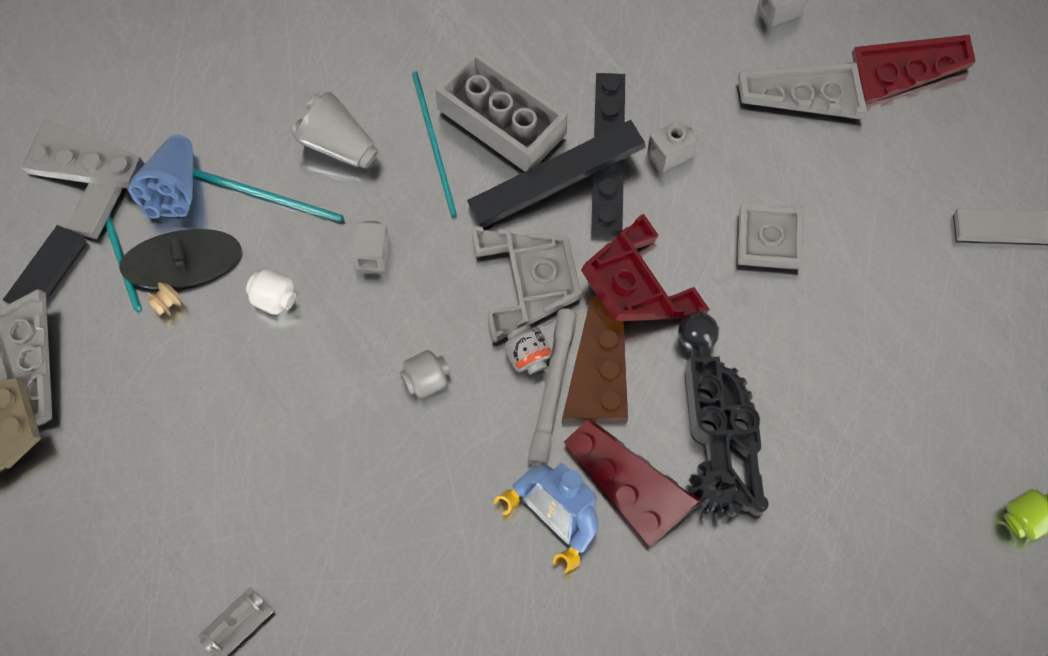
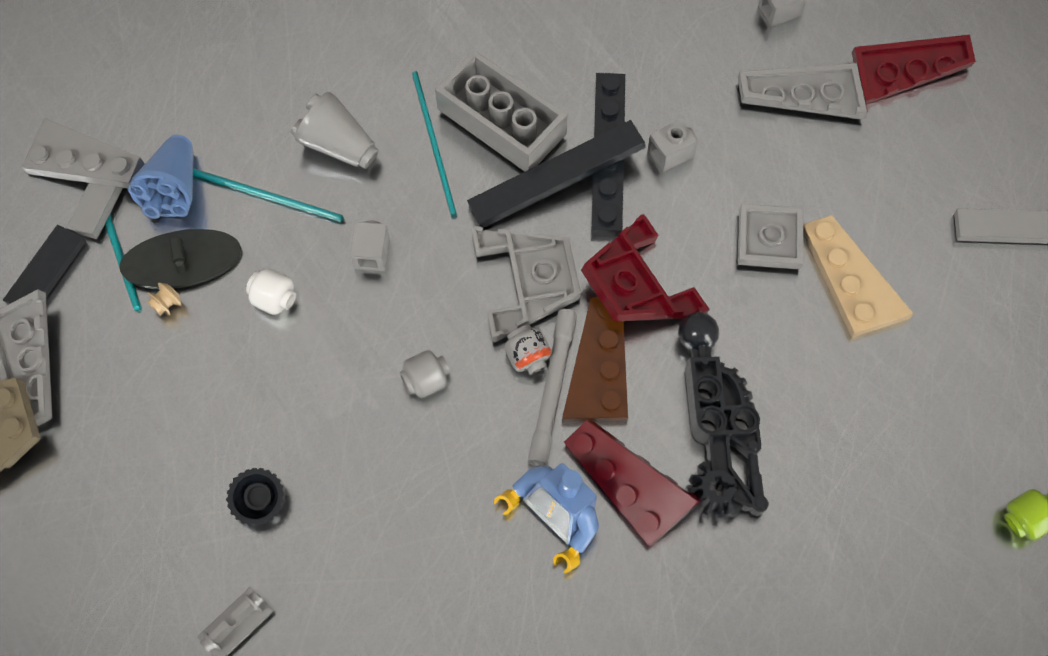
(255, 496): none -> black hat
(855, 284): none -> tan wing

